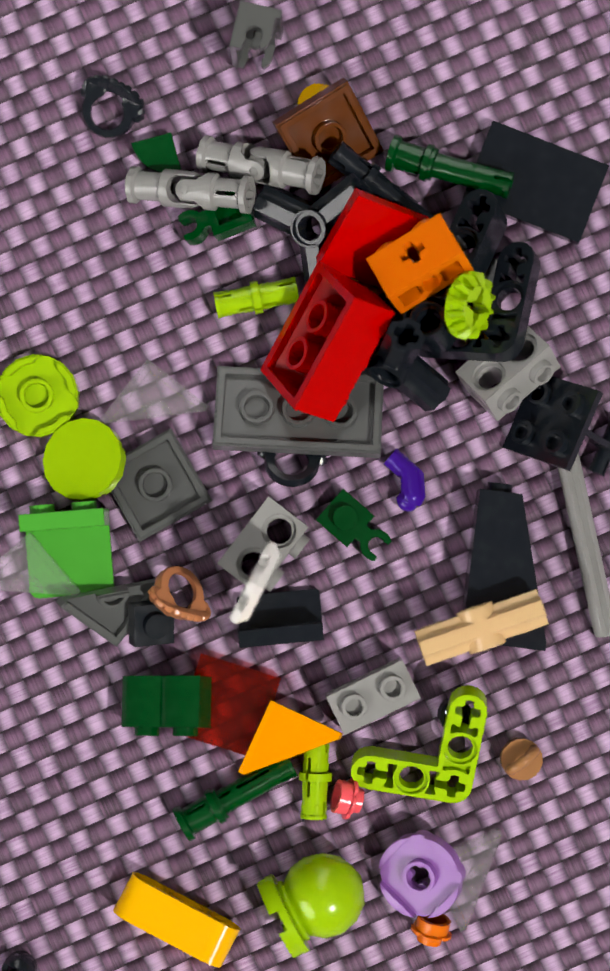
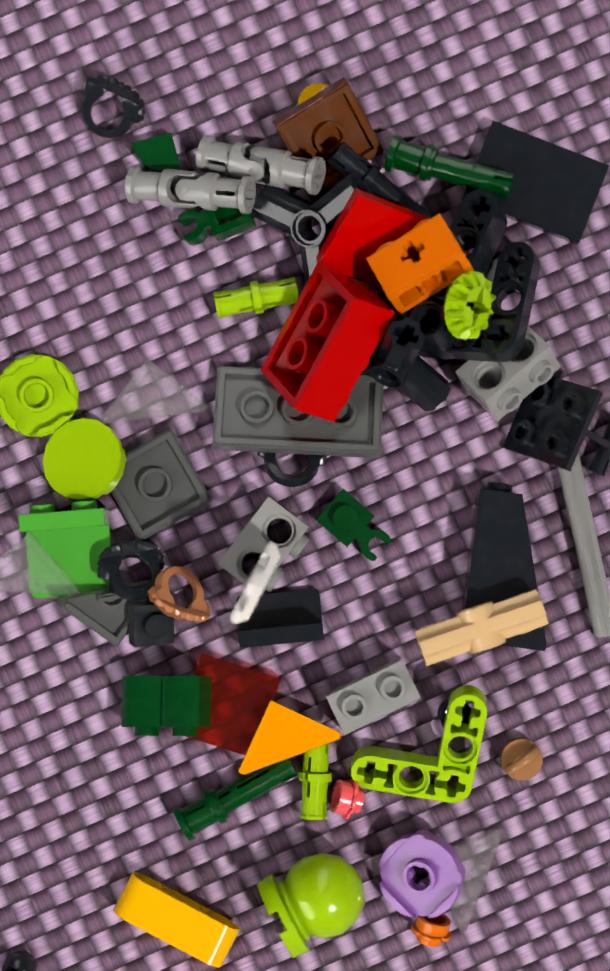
(111, 560): none -> black piece
(254, 29): dark grey hinge -> none
(411, 481): dark purple arm -> none

